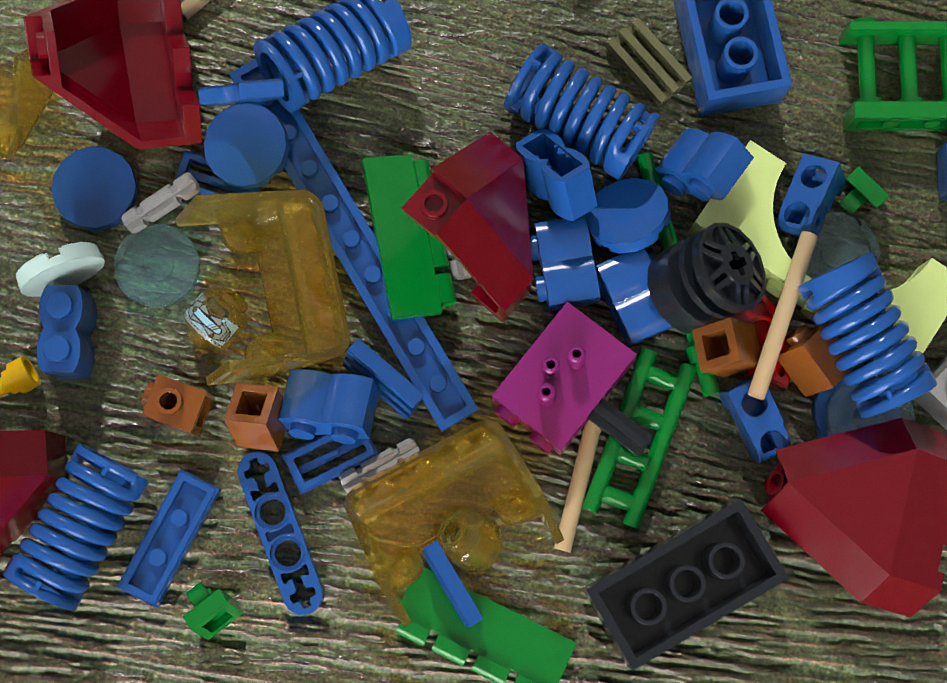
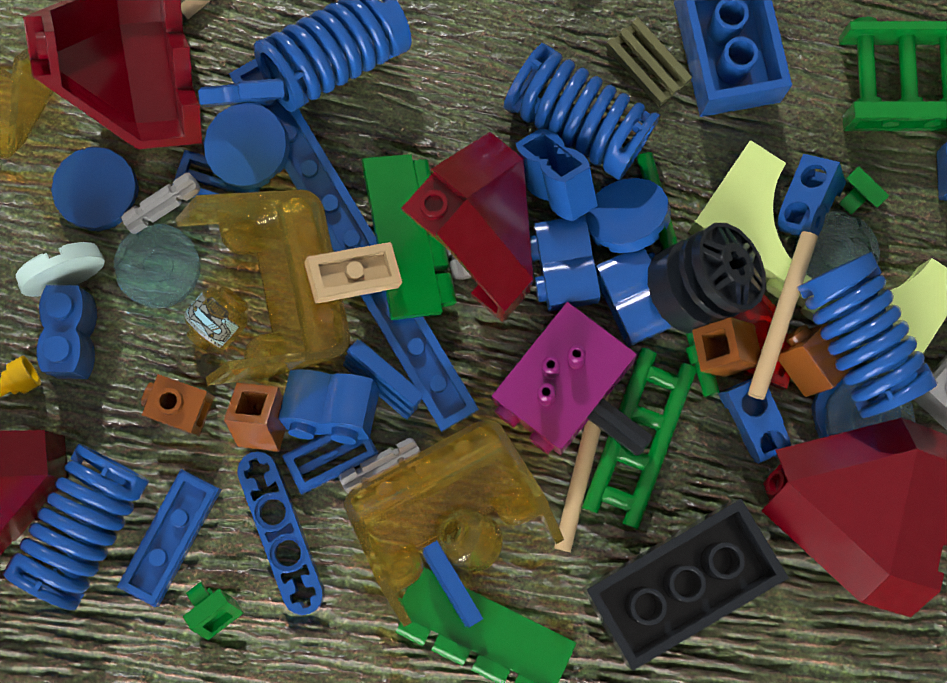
(353, 272): none -> tan plate
(703, 164): blue brick -> none

